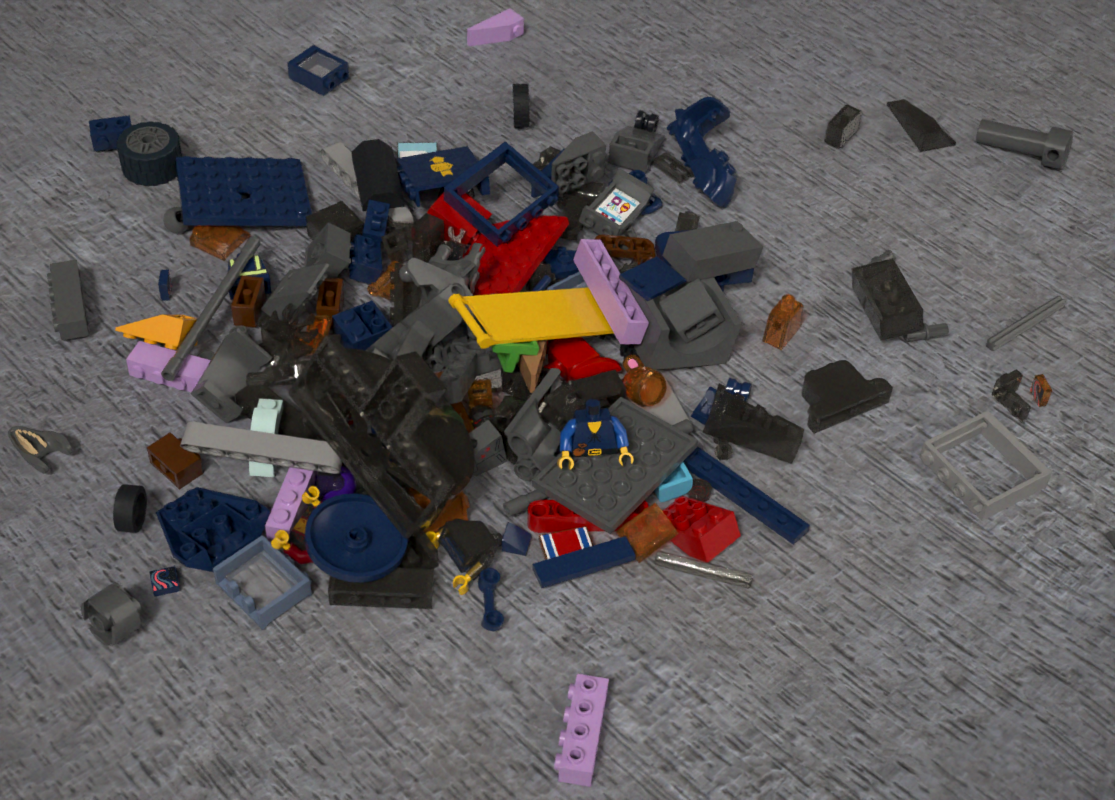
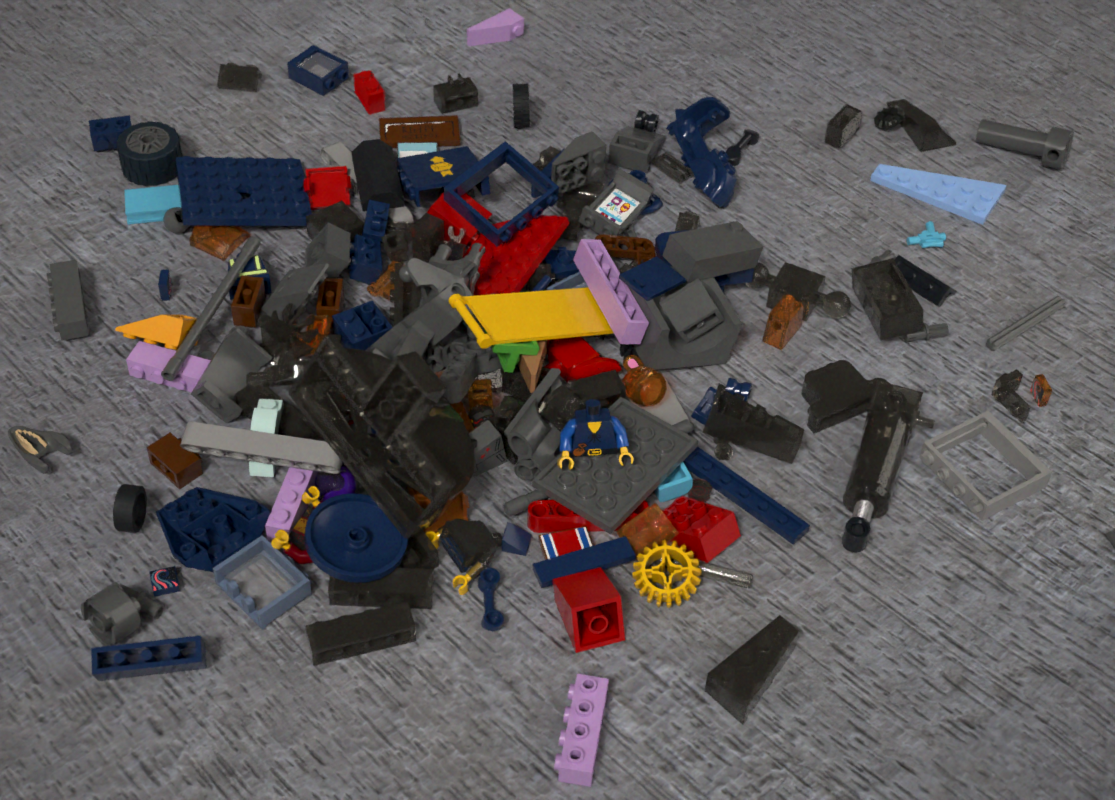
(147, 604): none -> dark grey axle
(148, 658): none -> dark blue brick
(150, 203): none -> medium azure piece
(238, 77): none -> clear smoke bracket
(327, 186): none -> red piece
(360, 633): none -> clear smoke brick
(369, 92): none -> red brick
(420, 129): none -> reddish brown tile
(455, 94): none -> clear smoke brick
(589, 609): none -> red slope
(656, 573): none -> yellow gear
(734, 152): none -> black bar
(750, 670): none -> clear smoke wedge
(804, 286): none -> clear smoke brick
(879, 457): none -> clear smoke piece
(889, 117): none -> pearl dark grey gear
(923, 282): none -> black panel
(928, 238): none -> medium azure piece
(954, 194): none -> light blue wing

